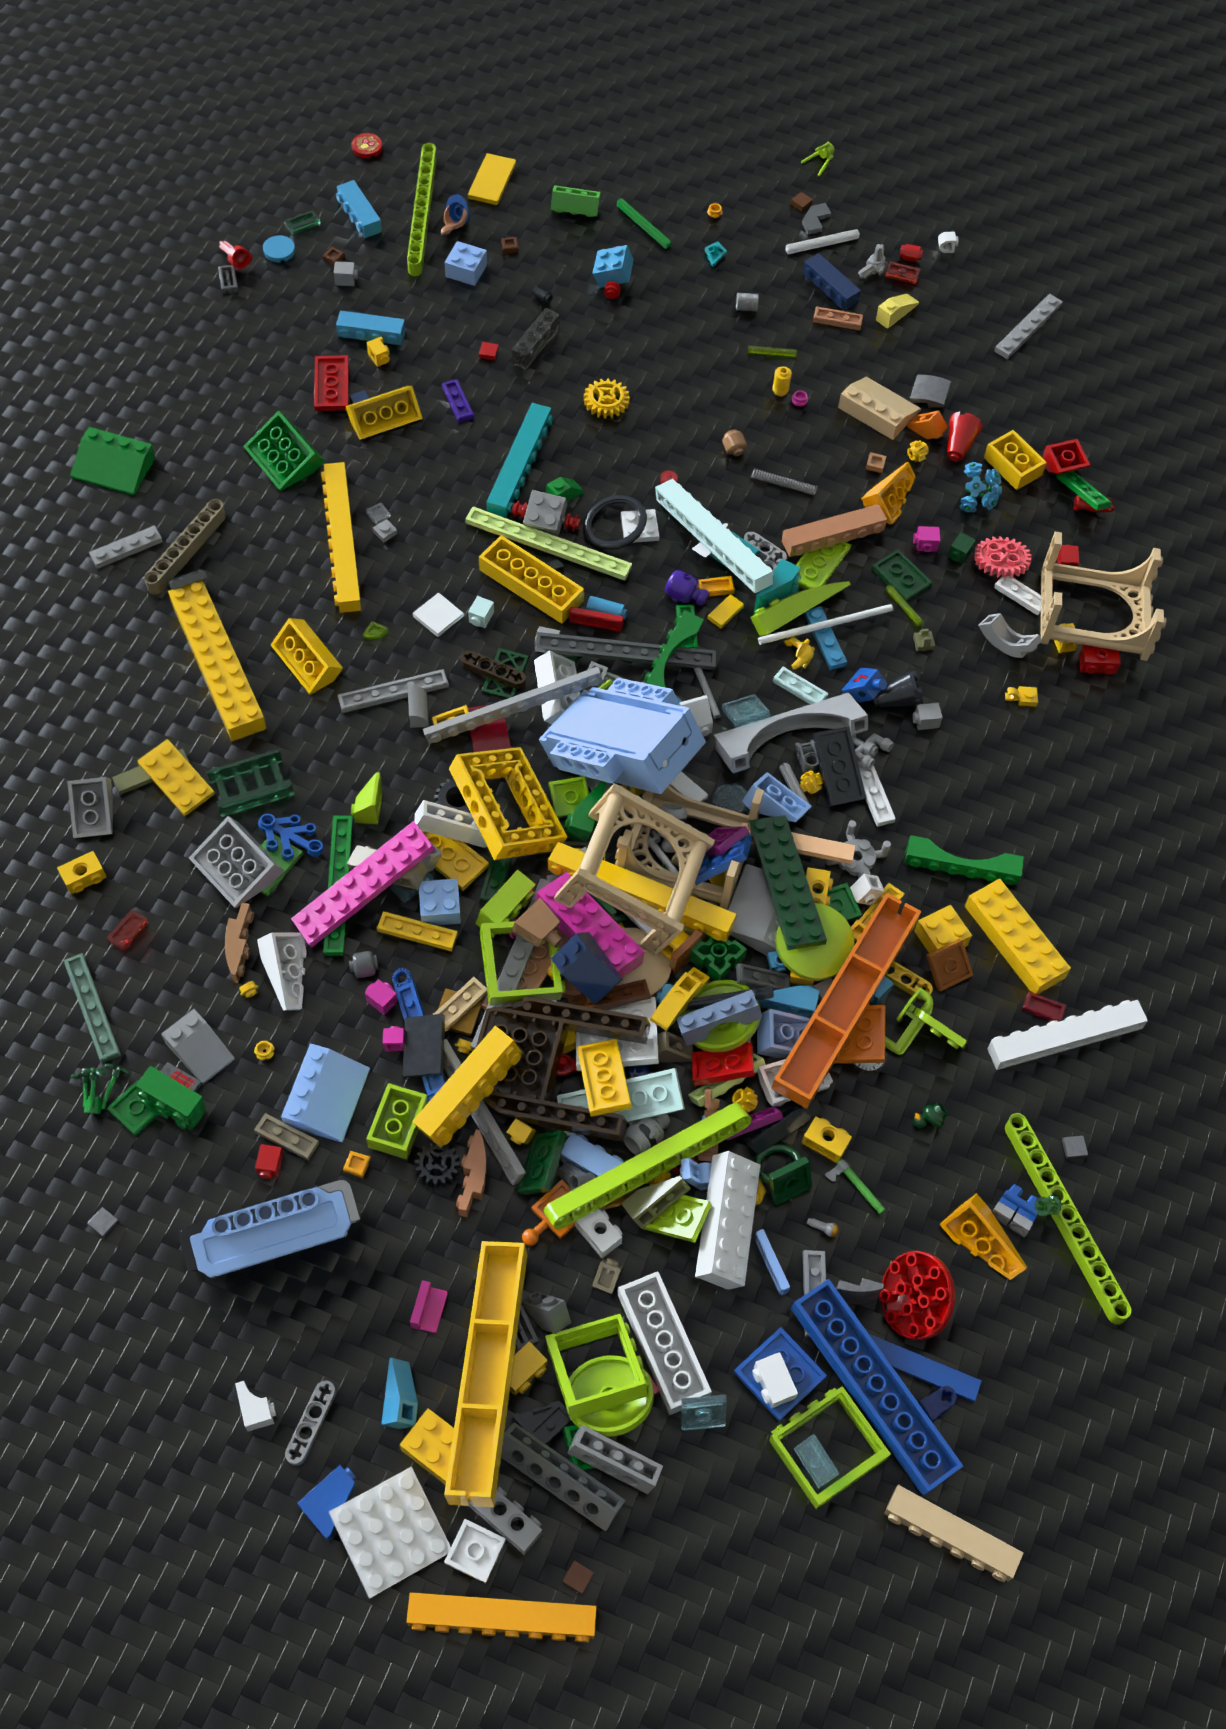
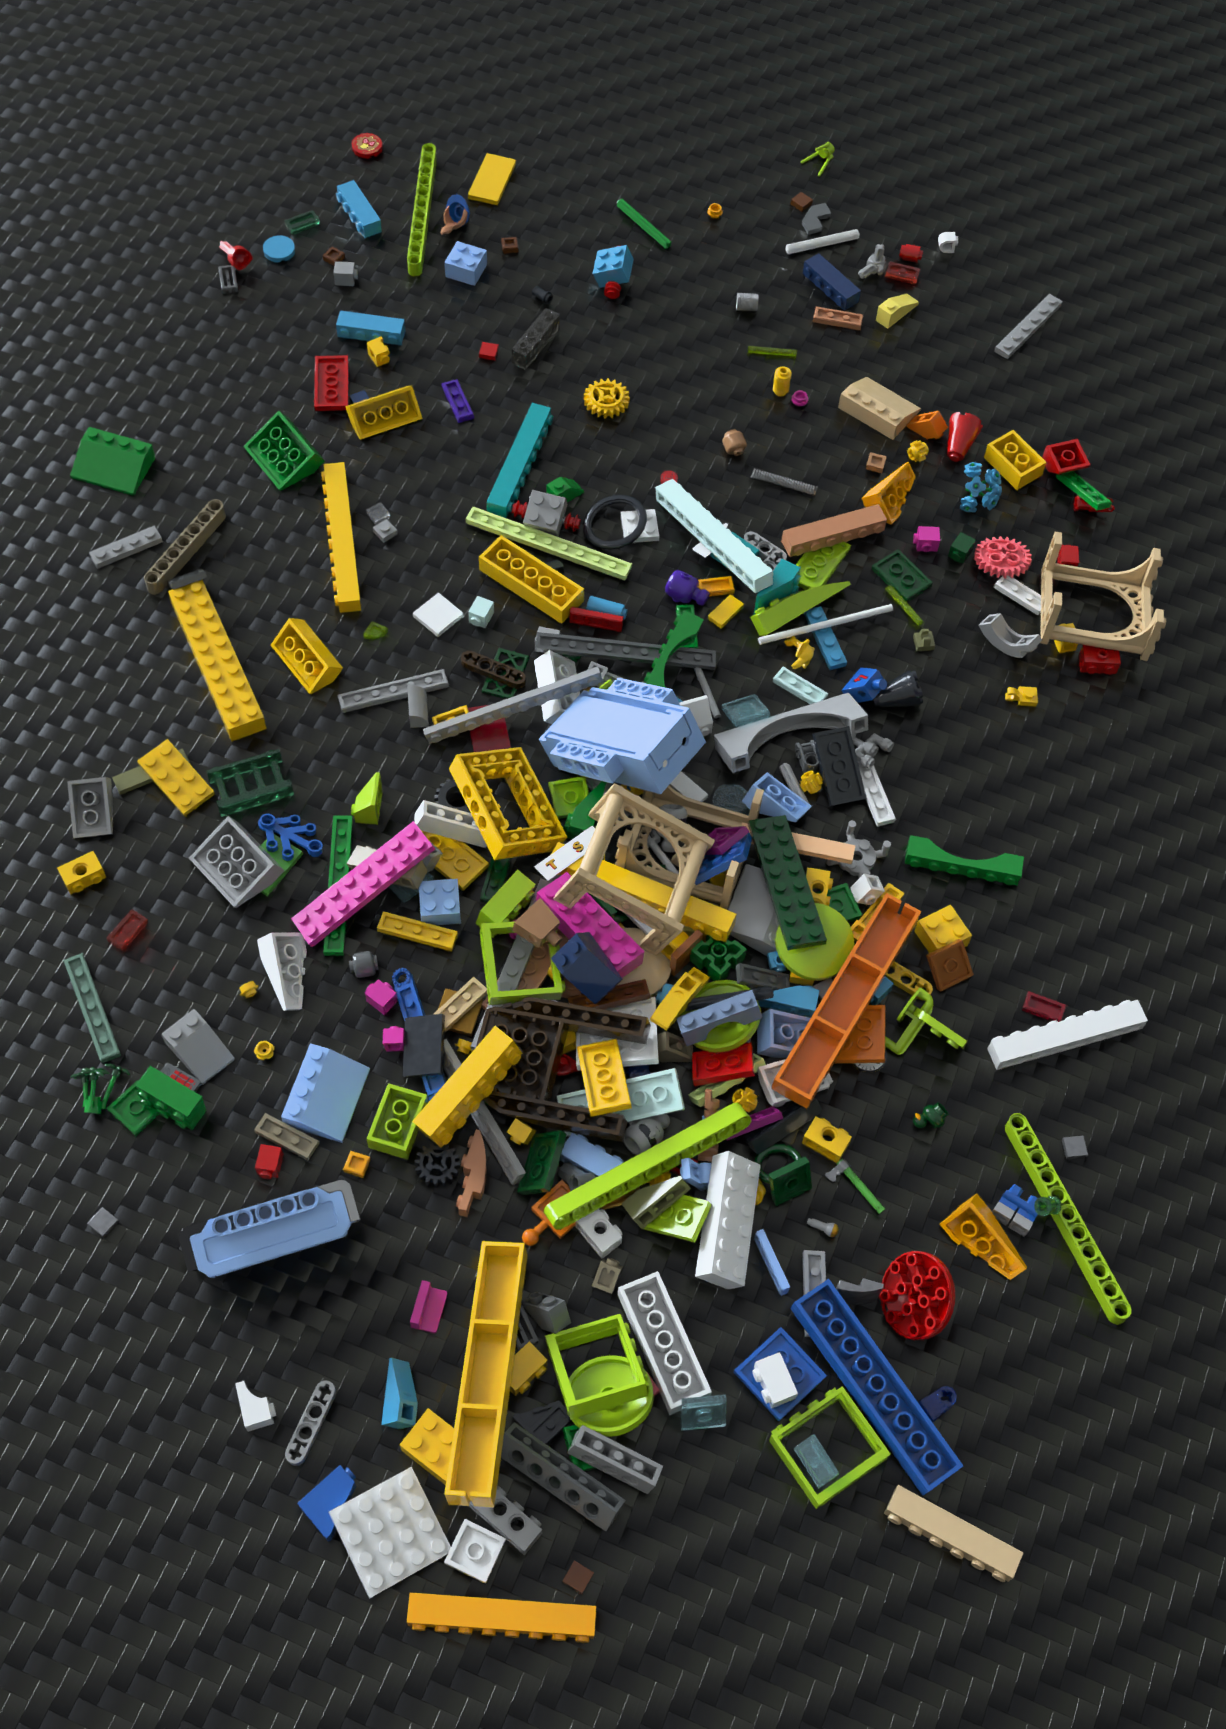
(236, 941): medium nougat slope -> none
(565, 855): none -> white sticker
(575, 201): bright green brick -> none
(715, 253): teal piece -> none
(927, 716): light grey brick -> none
(928, 1370): blue tile -> none
(930, 390): flat silver slope -> none
(1017, 937): yellow brick -> none

